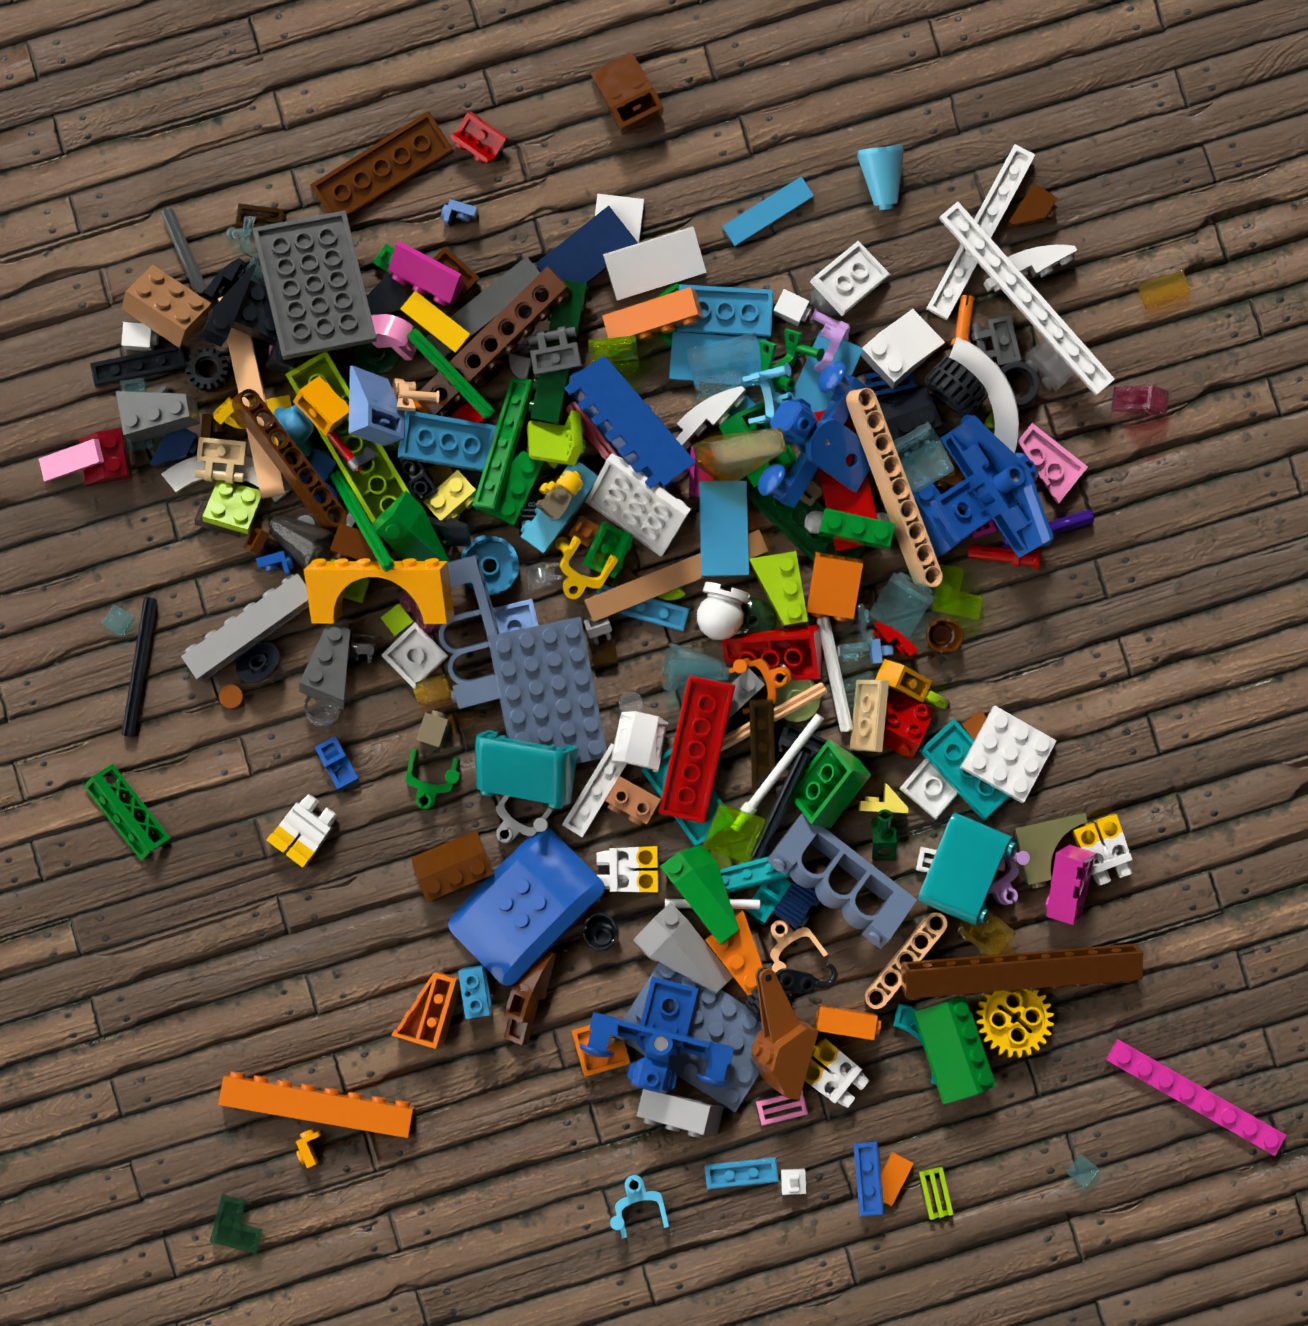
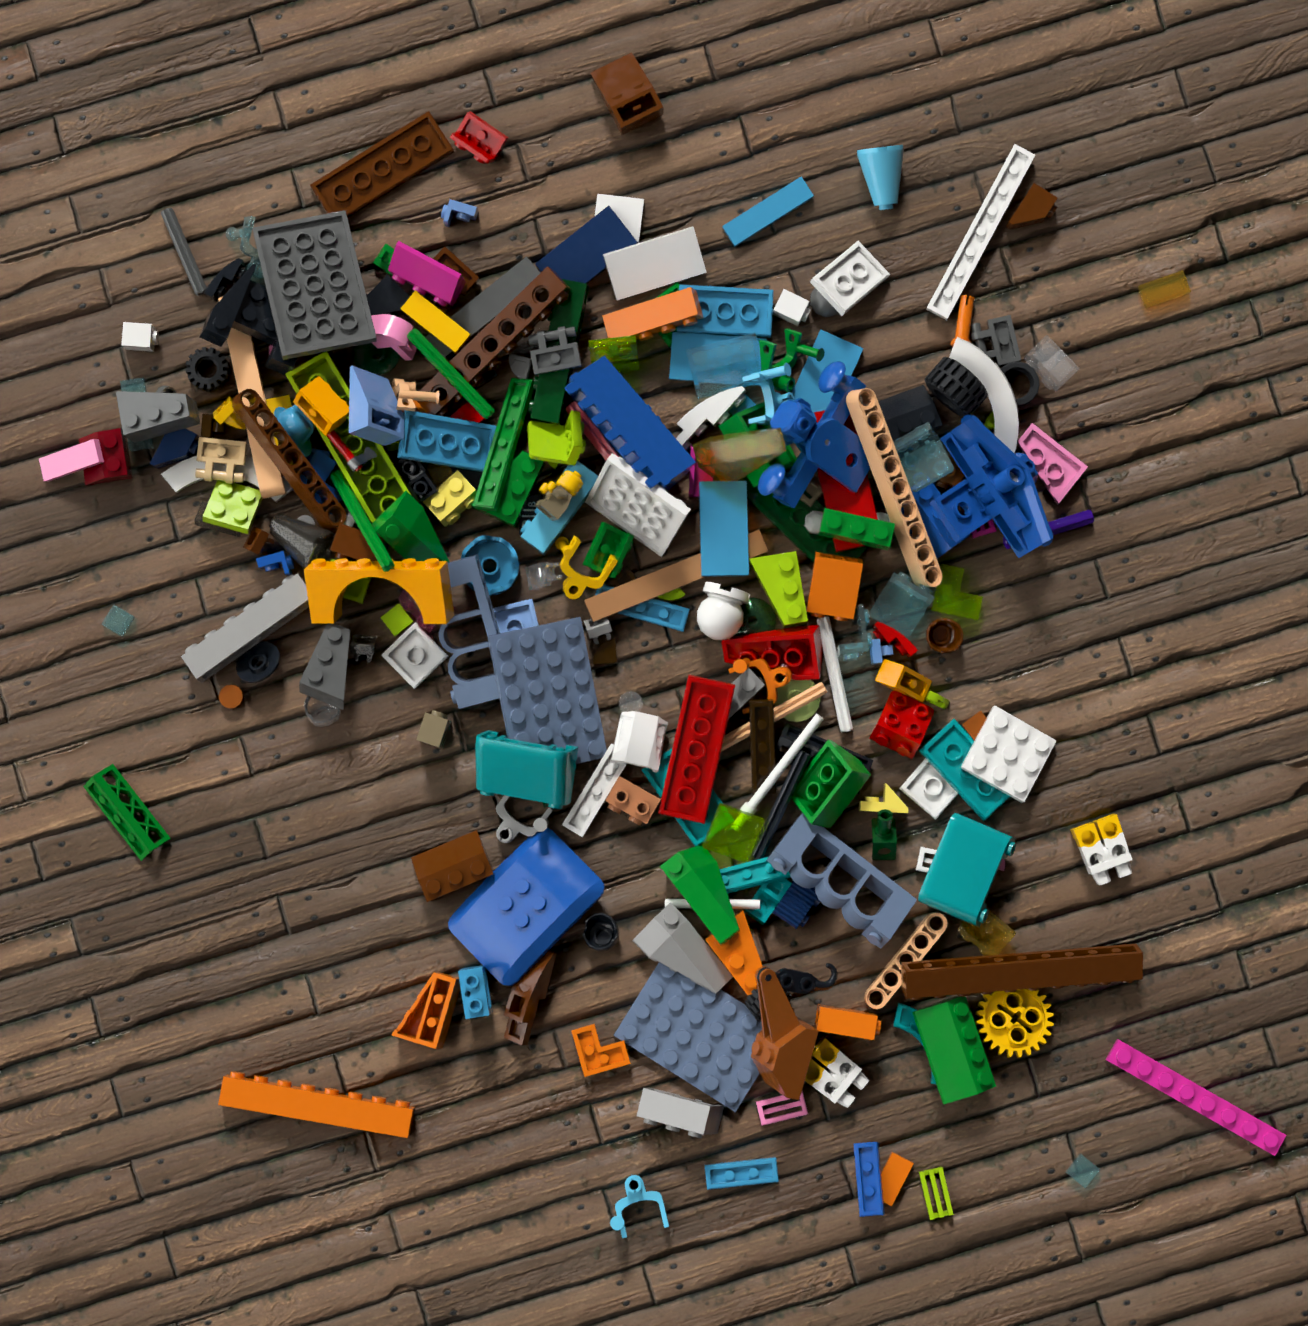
(138, 365): black tile -> none
(139, 667): black axle -> none
(165, 306): medium nougat brick -> none
(229, 1229): clear green plate -> none
(281, 212): dark brown tile -> none
(306, 823): white hips -> none
(306, 1152): light orange bracket -> none
(337, 763): blue slope -> none
(428, 789): green piece -> none
(433, 690): clear yellow slope -> none
(451, 532): black slope -> none
(584, 530): dark orange tile -> none
(622, 869): white hips -> none
(661, 1038): blue piece -> none
(682, 661): clear light blue cone -> none
(787, 938): light nougat piece -> none
(793, 1181): white tile -> none
(833, 331): lavender piece -> none
(868, 377): blue tile -> none
(869, 715): tan tile -> none
(901, 348): white slope -> none
(1001, 887): lavender piece -> none
(1004, 555): red pin -> none
(1026, 298): white plate -> none
(1037, 261): white slope -> none
(1040, 843): olive arch -> none
(1070, 884): dark pink wedge -> none
(1140, 400): clear pink slope -> none

